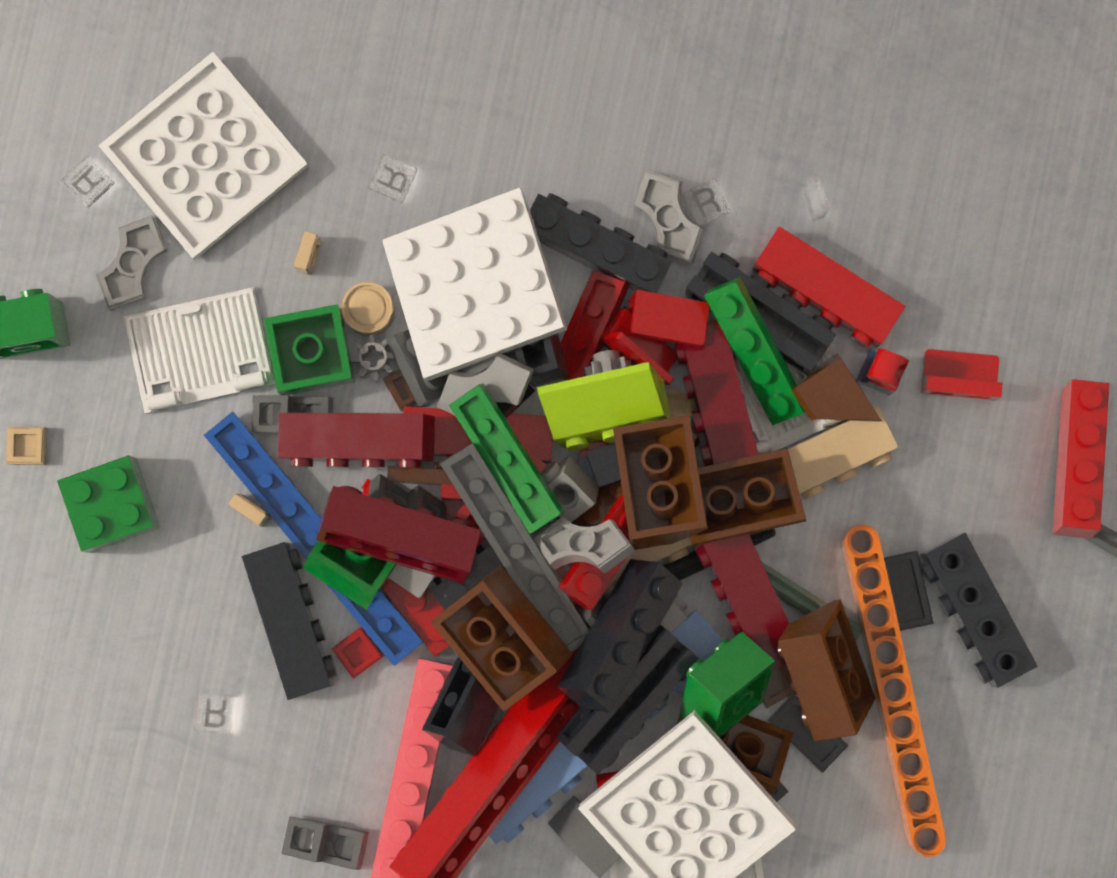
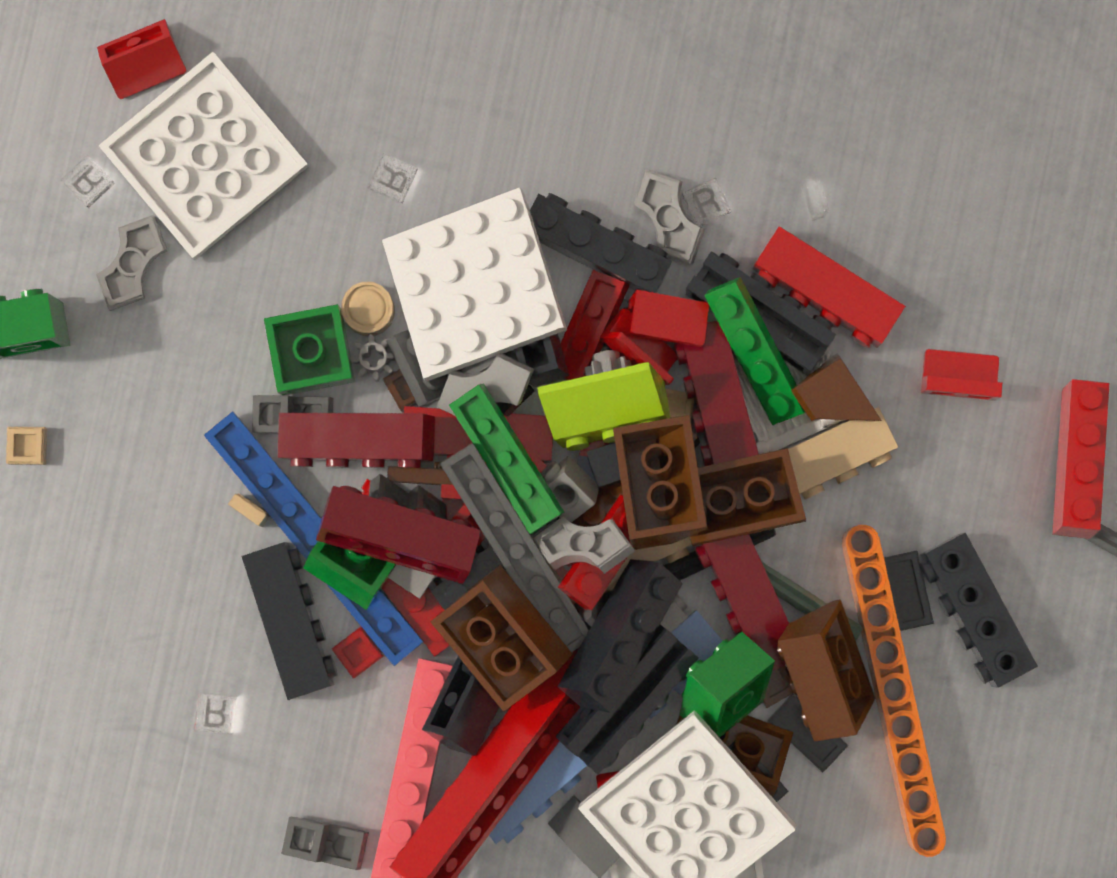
(108, 504): green brick -> none
(141, 59): none -> red panel
(199, 350): white window -> none
(307, 253): tan tile -> none
(882, 370): red leg -> none

